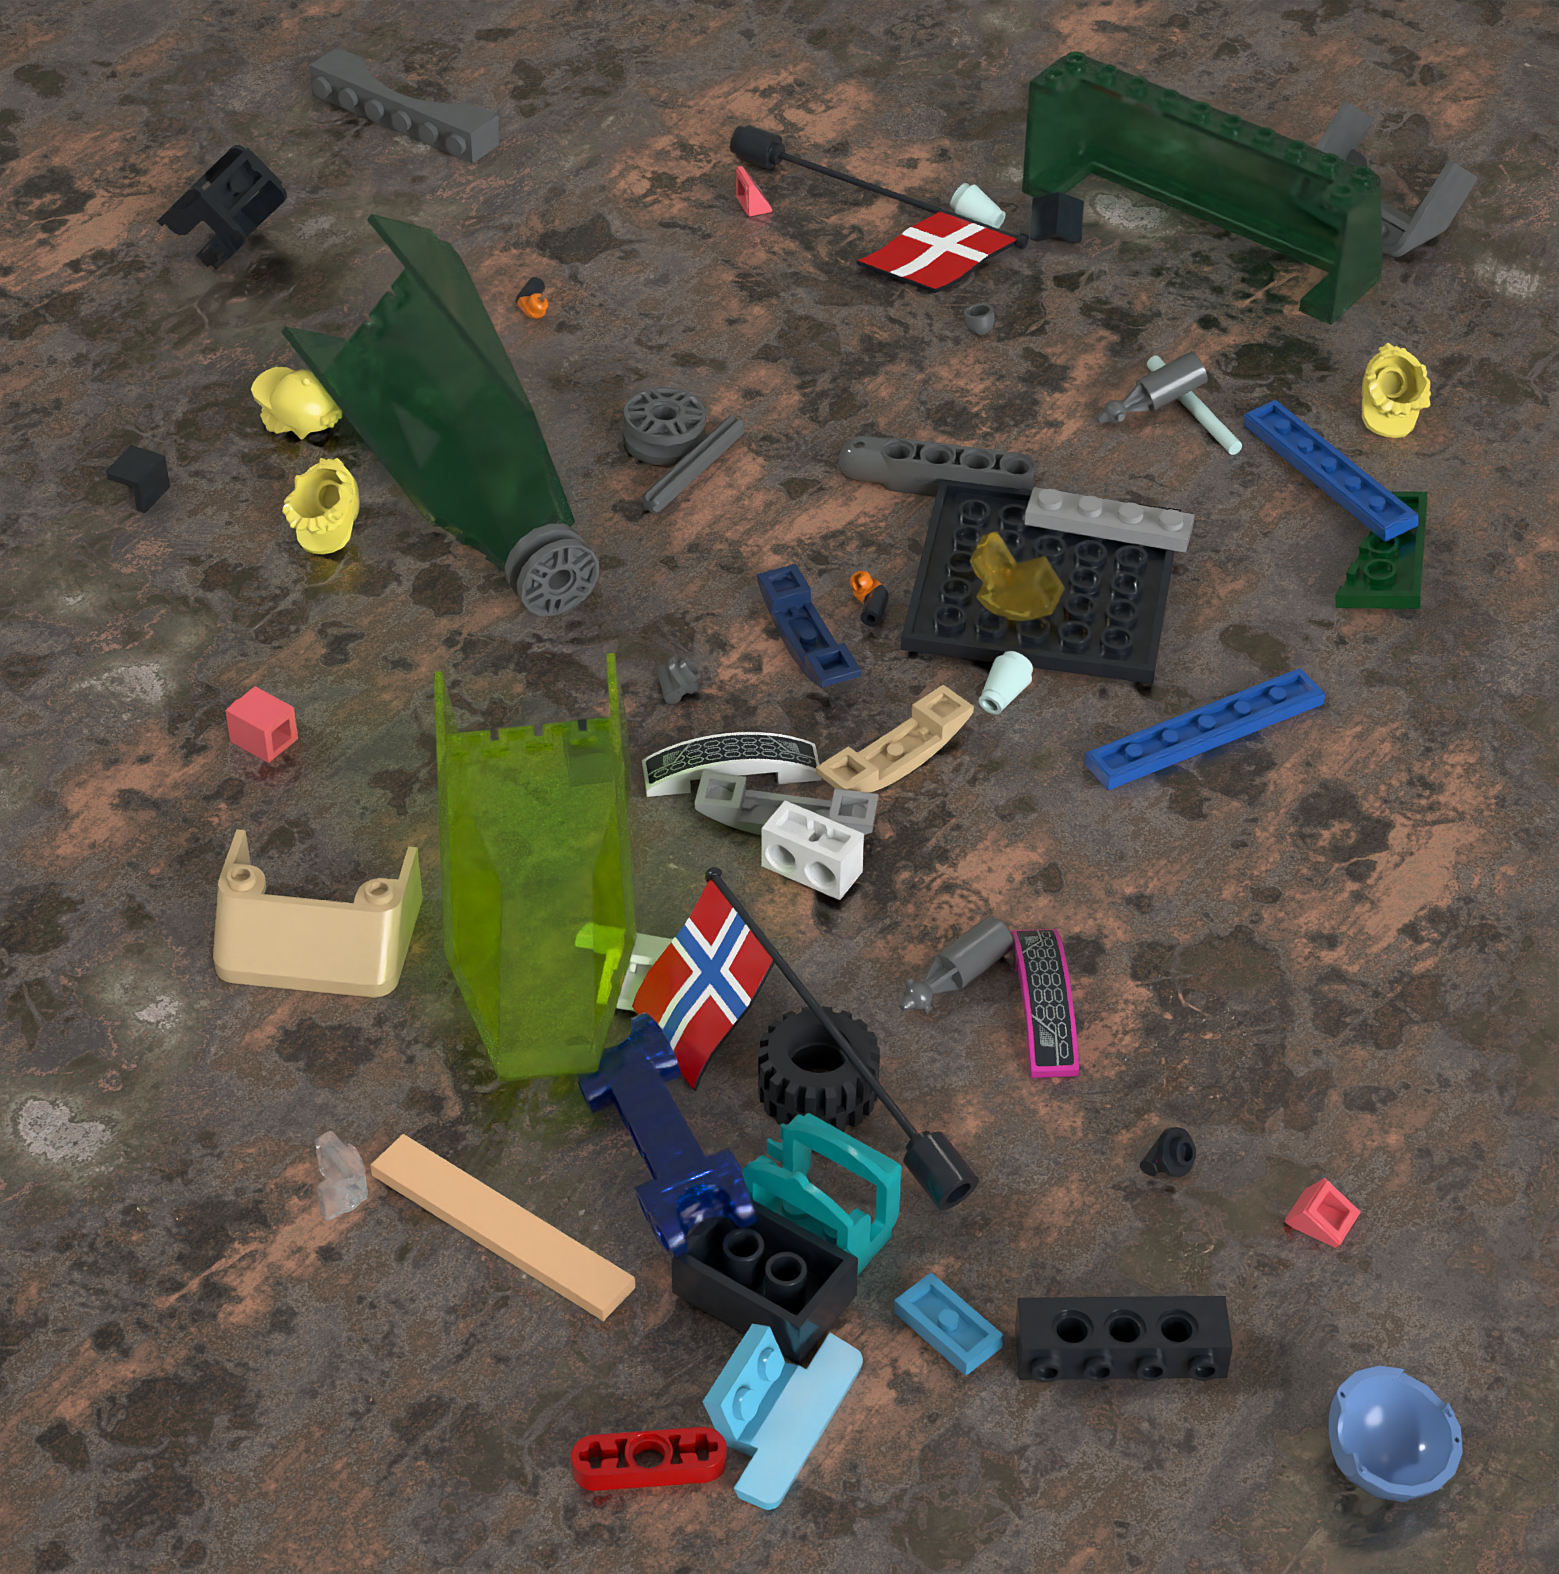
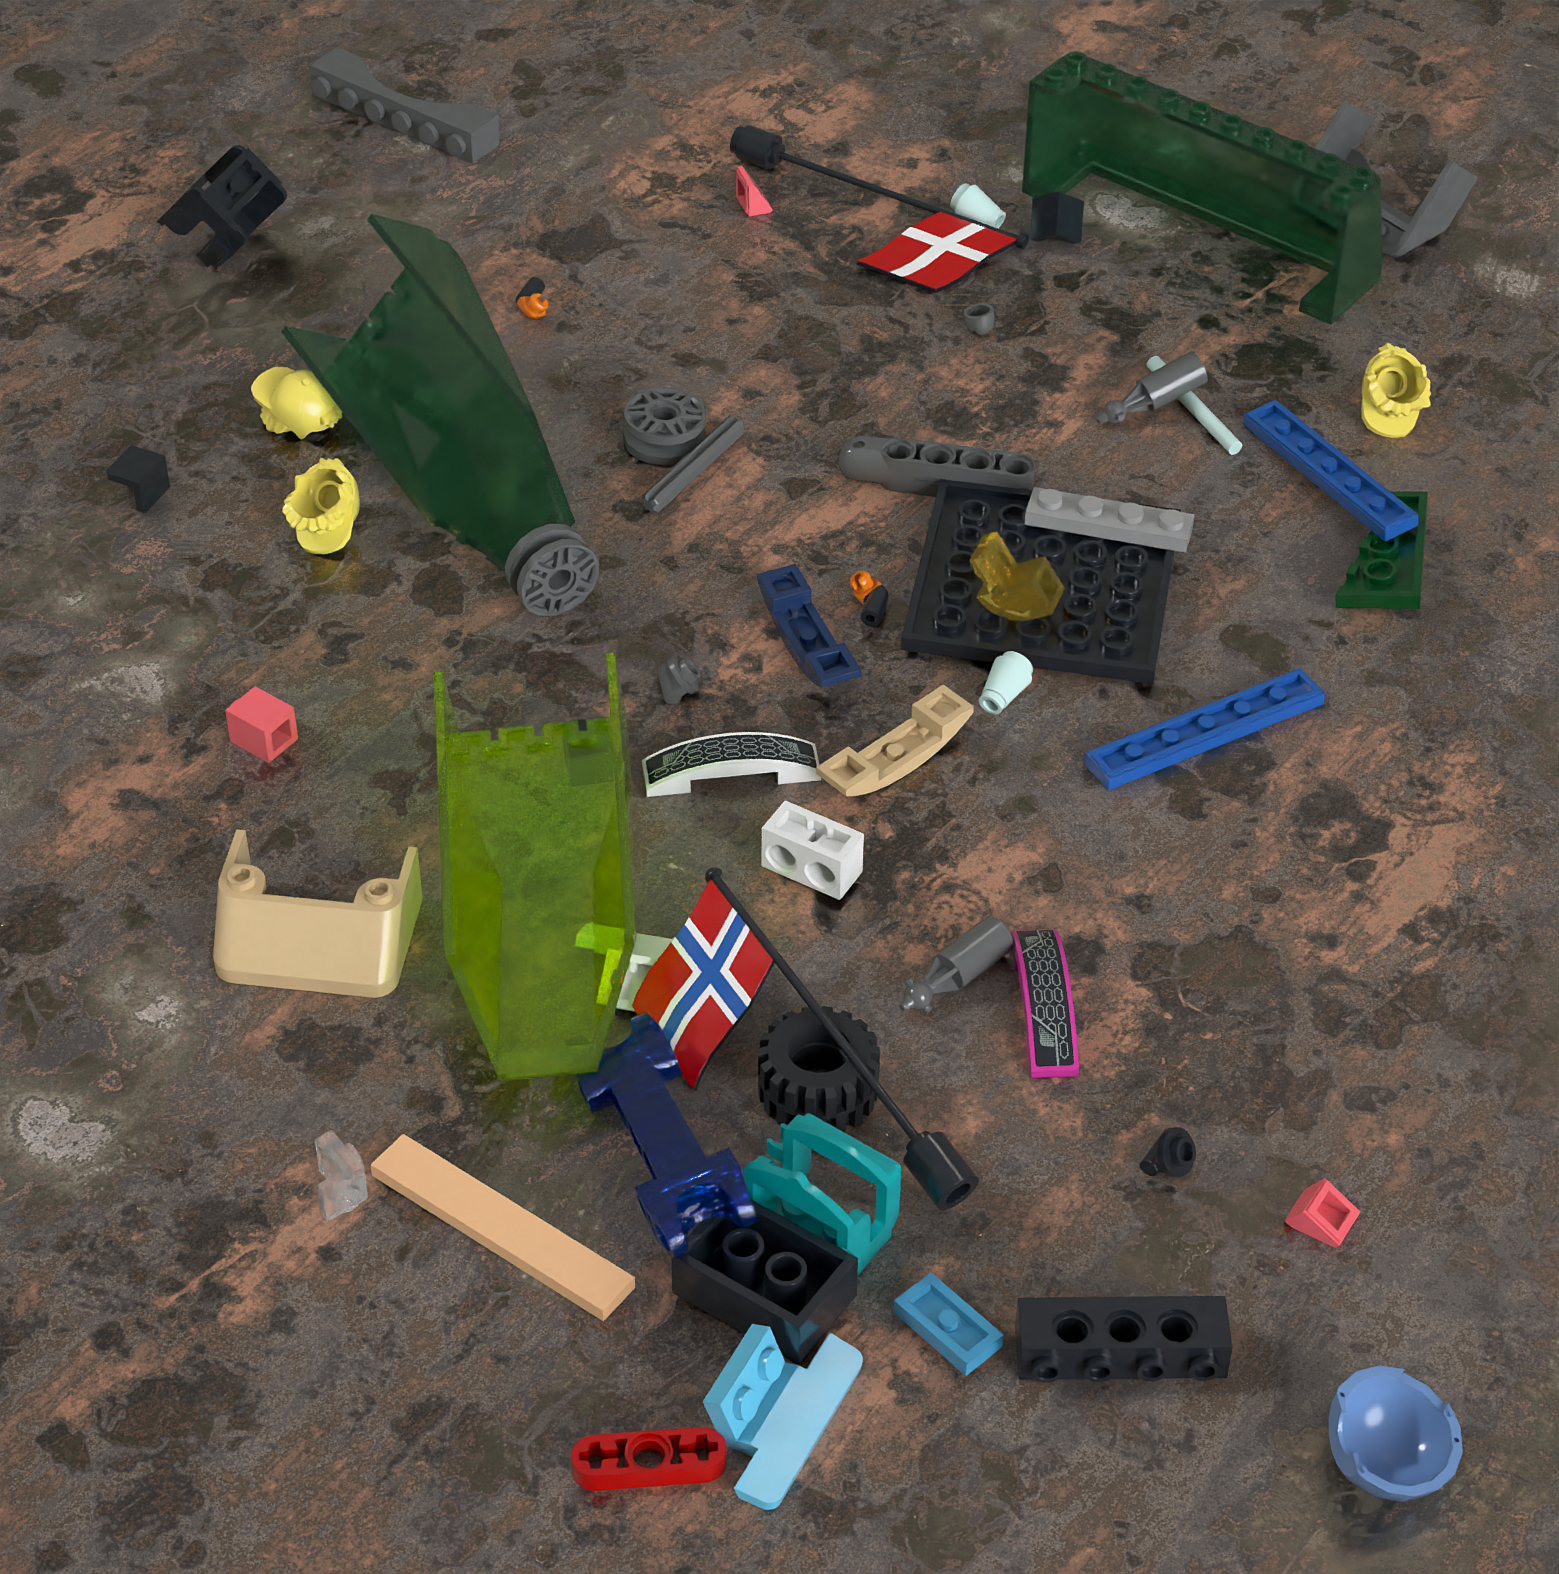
(729, 802): light grey slope -> none

